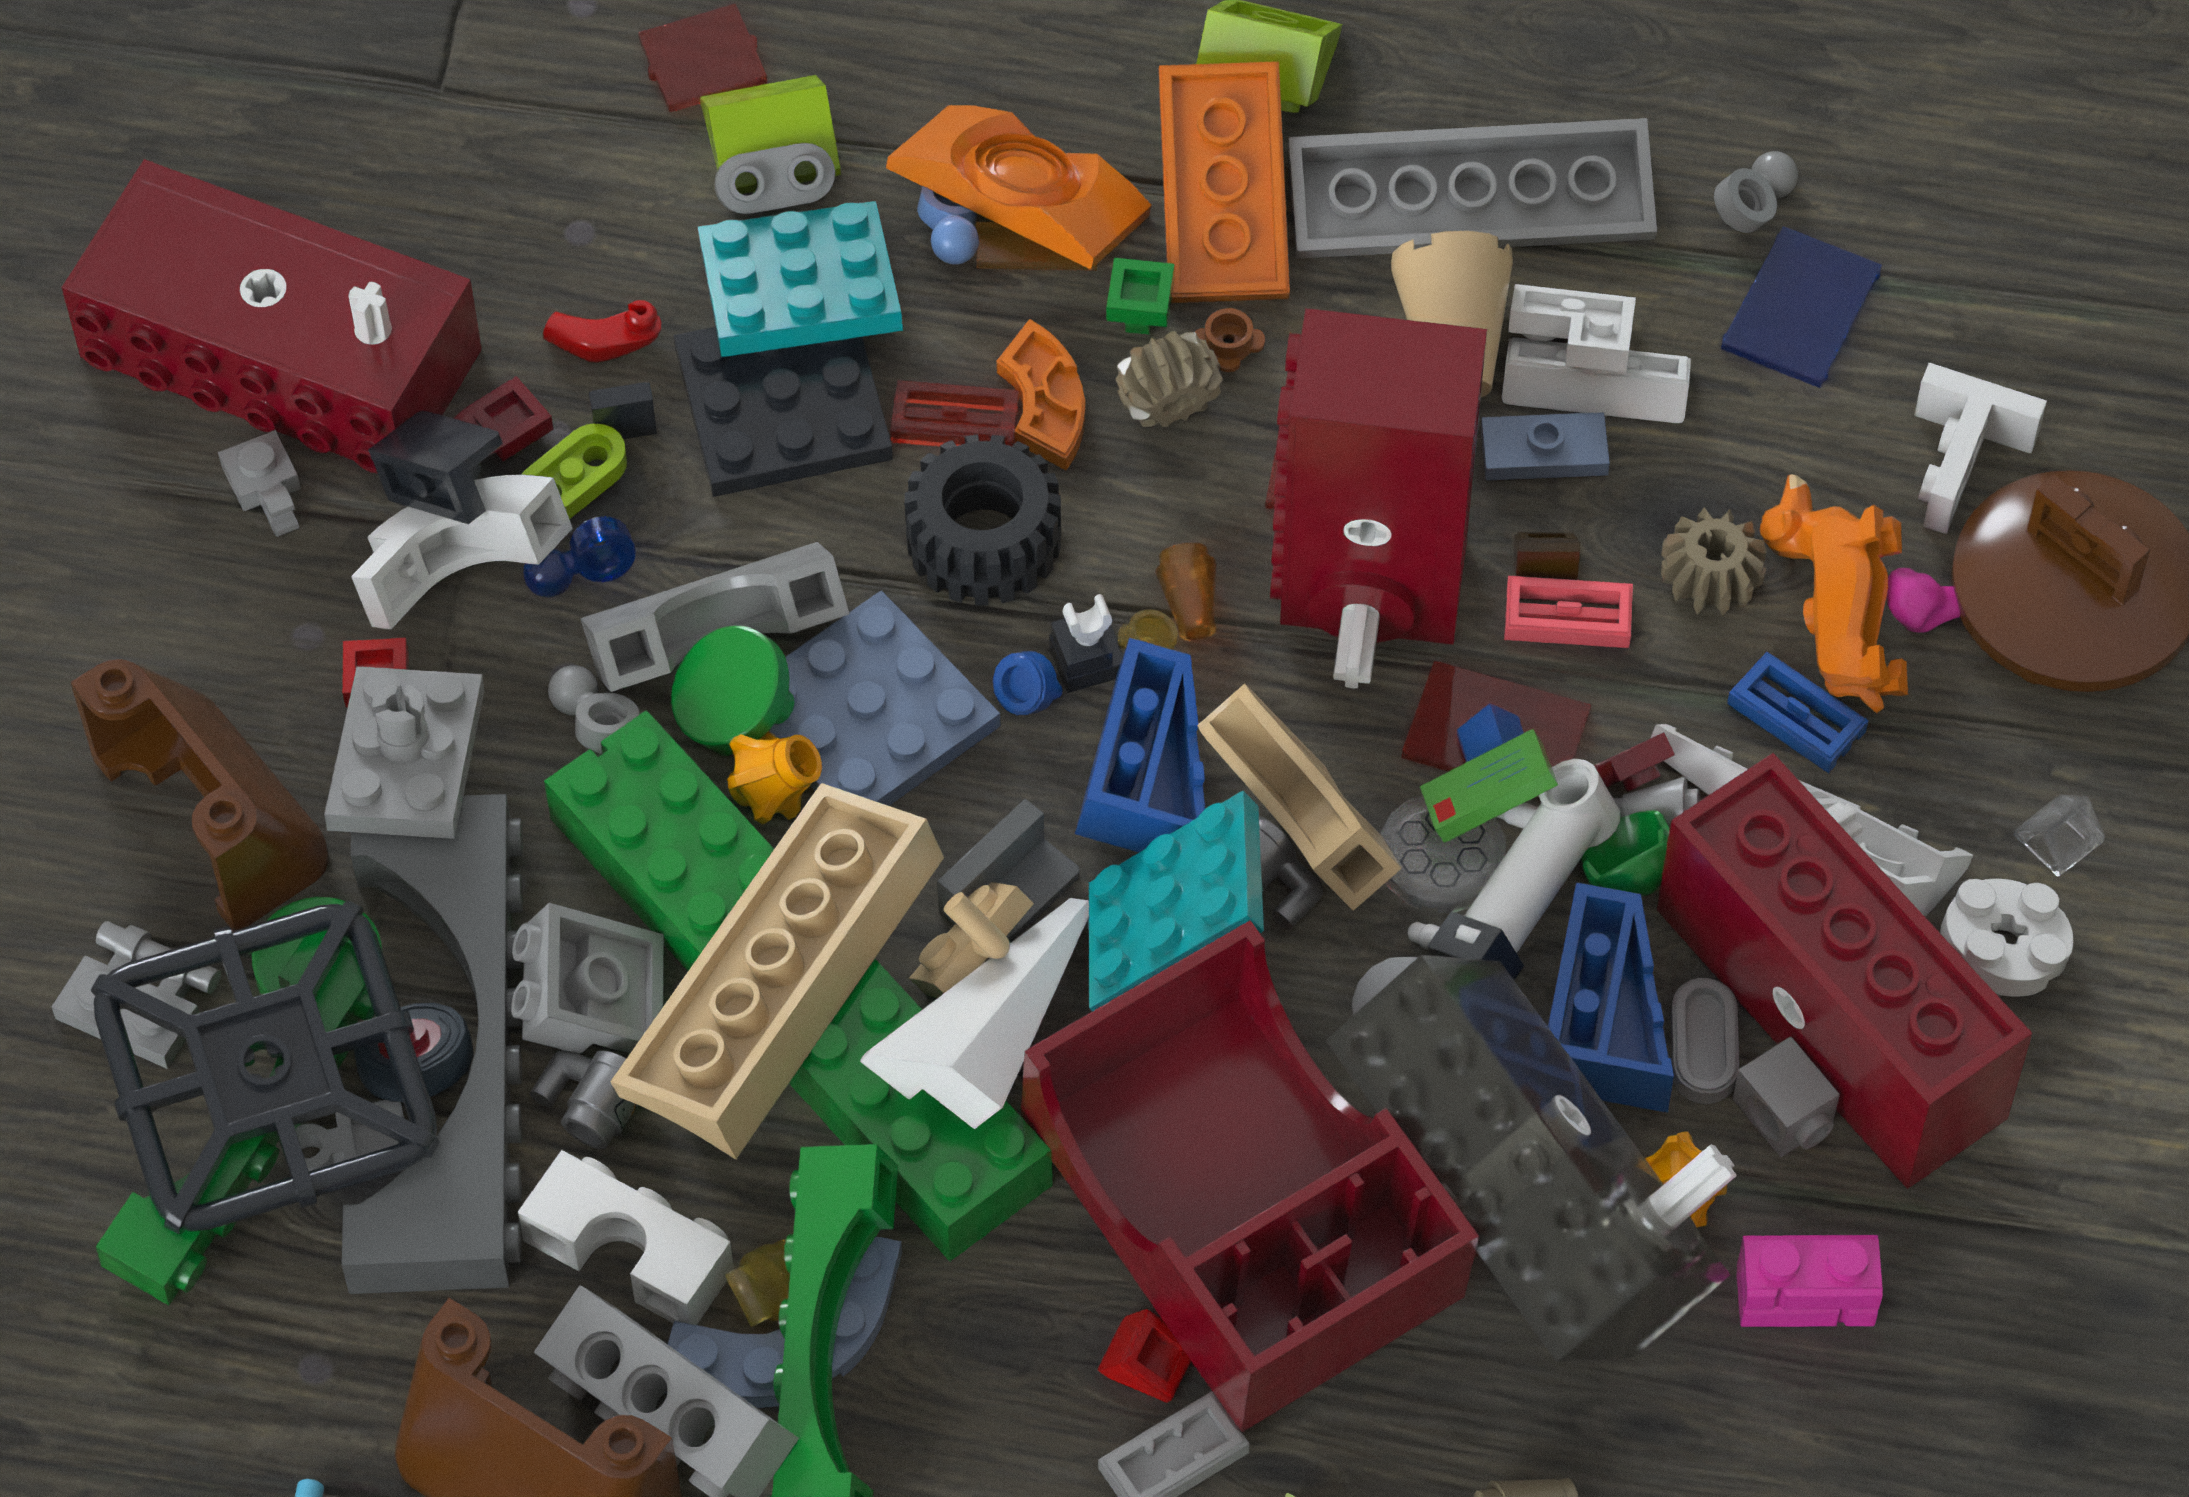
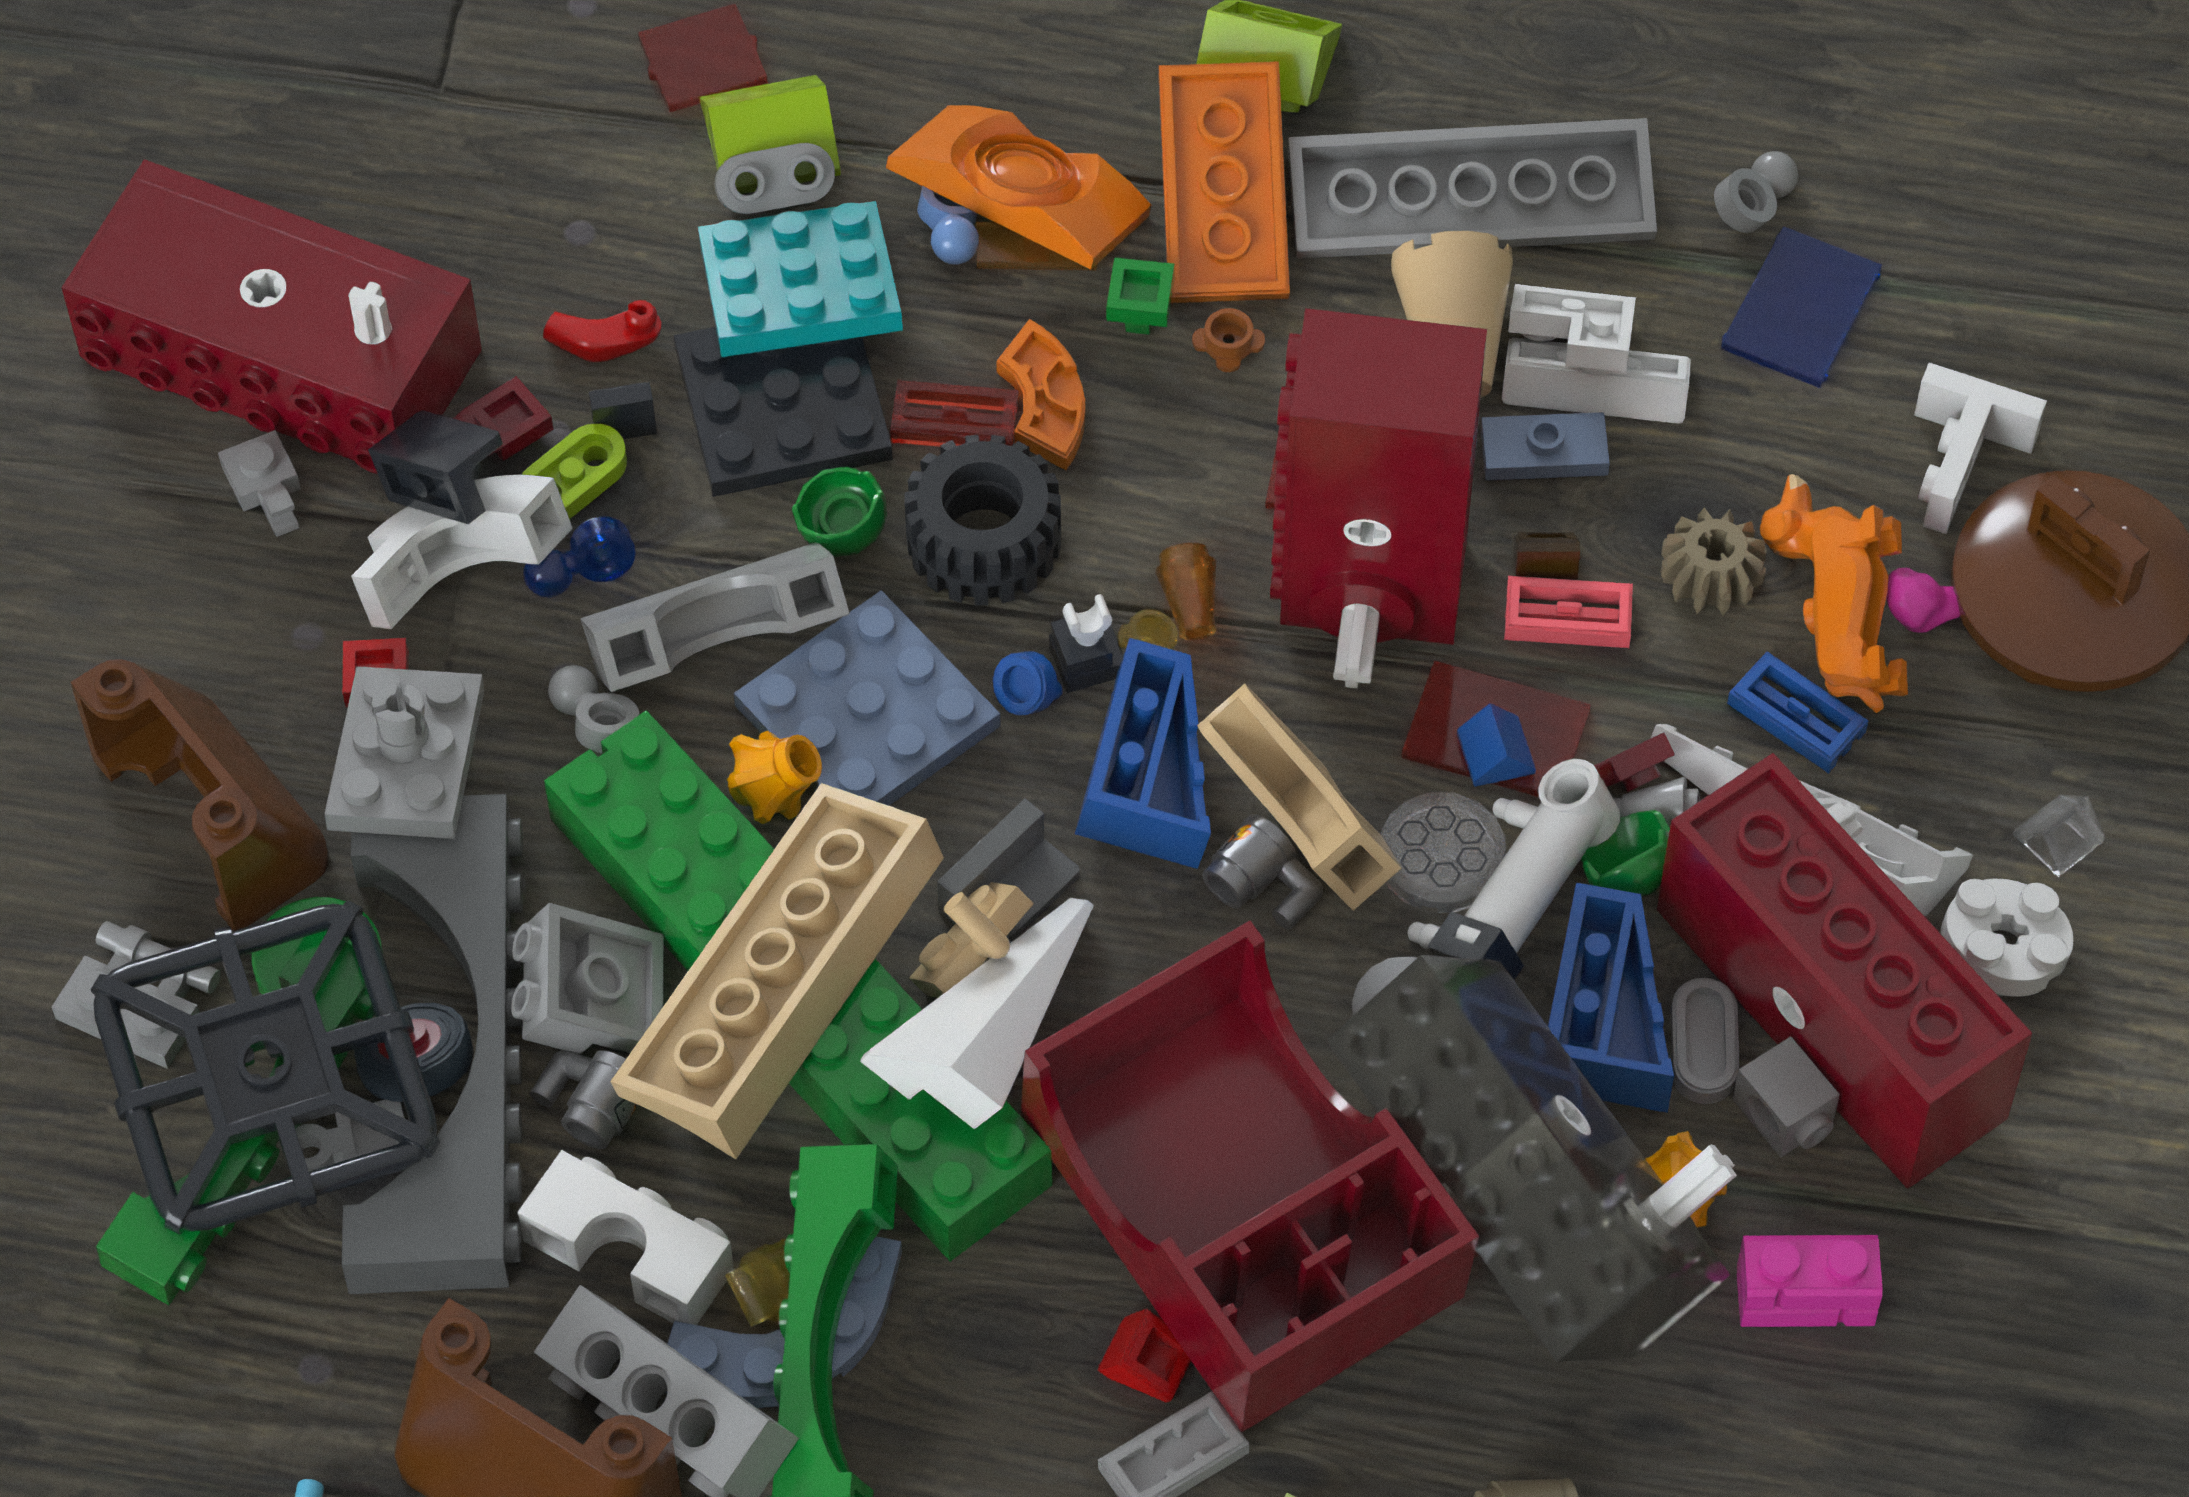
(731, 687): green tile -> none
(841, 510): none -> green hair
(1168, 379): dark tan gear -> none
(1174, 898): teal plate -> none
(1488, 785): bright green tile -> none

